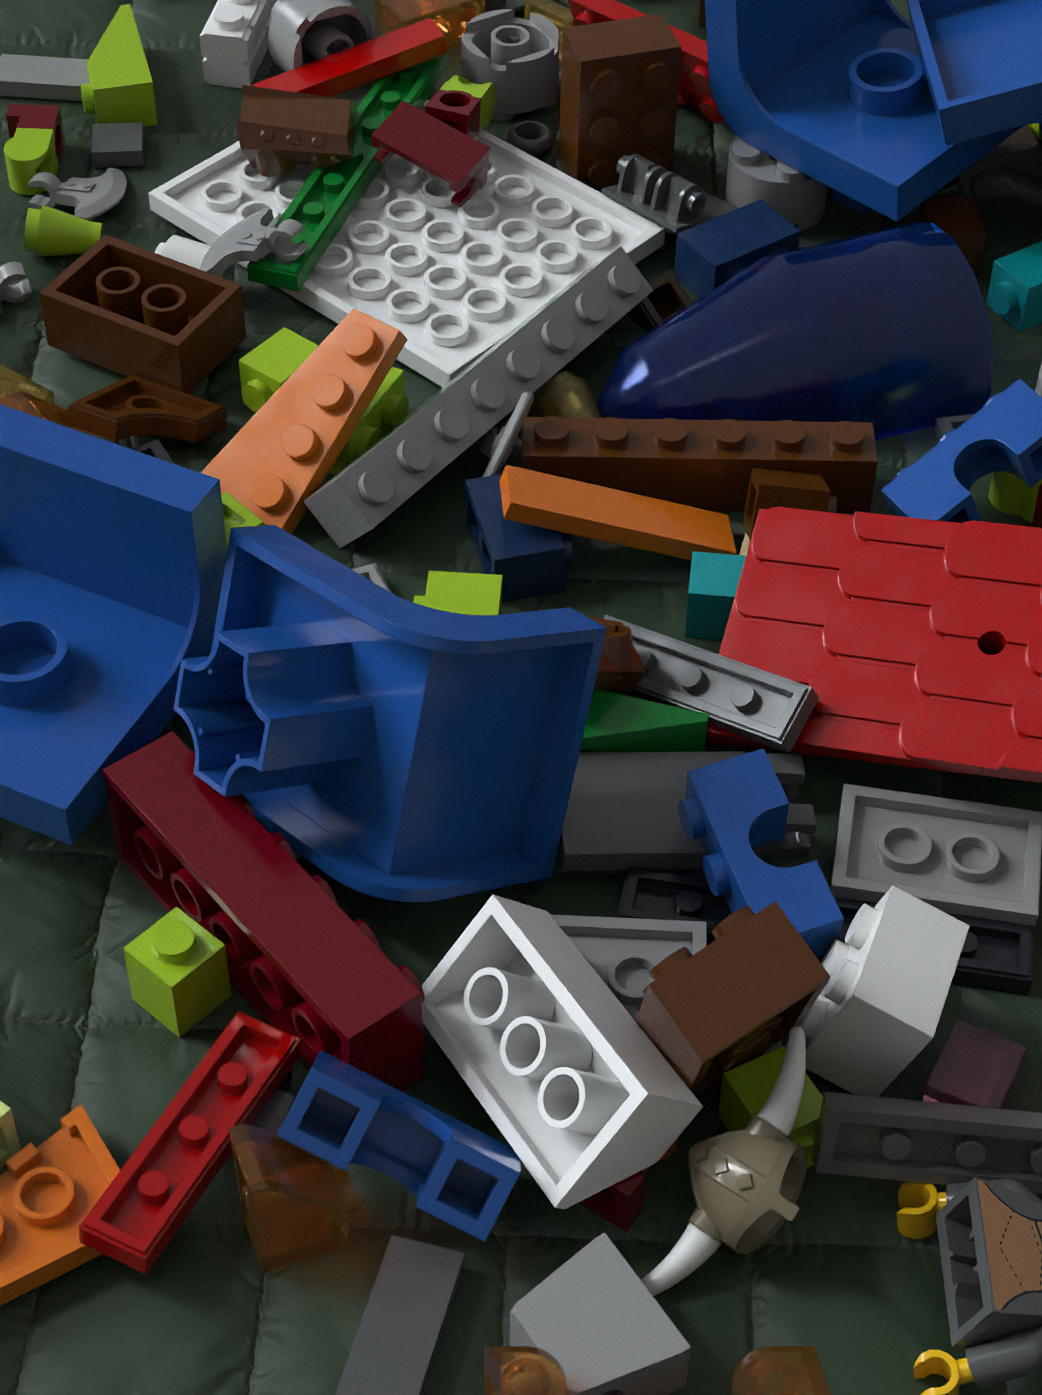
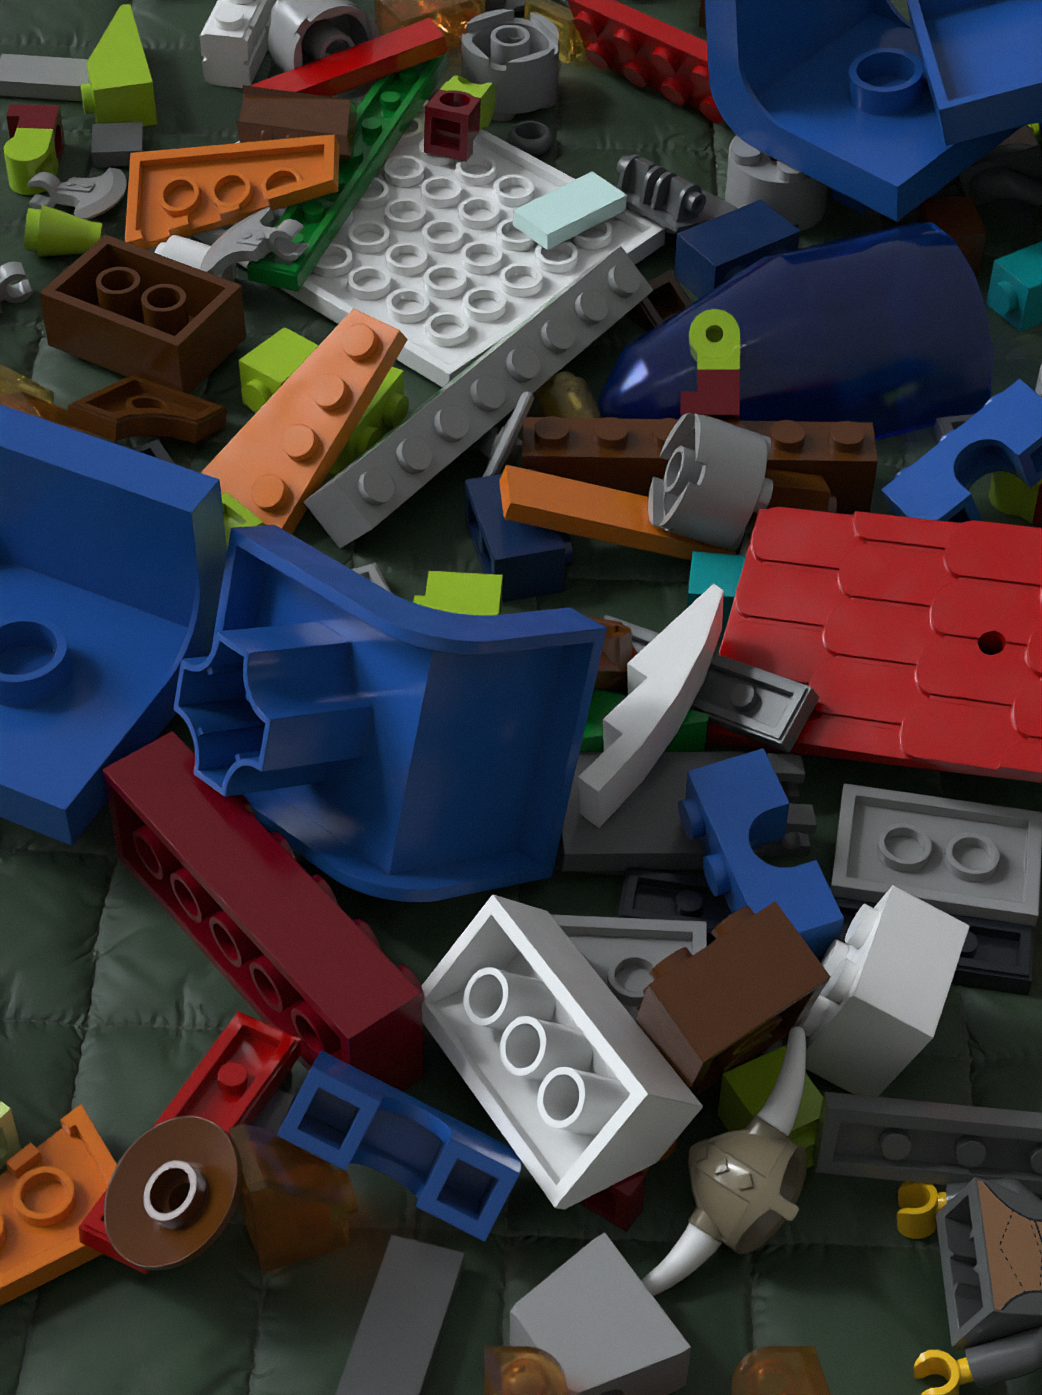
(173, 1193): none -> reddish brown dish
(177, 971): lime brick -> none
(223, 184): none -> orange wing
(433, 148): dark red hinge -> none
(569, 210): none -> light aqua tile
(617, 97): reddish brown brick -> none
(660, 693): none -> white slope
(710, 481): none -> light grey brick
(716, 349): none -> leg
(975, 1069): clear pink brick -> none

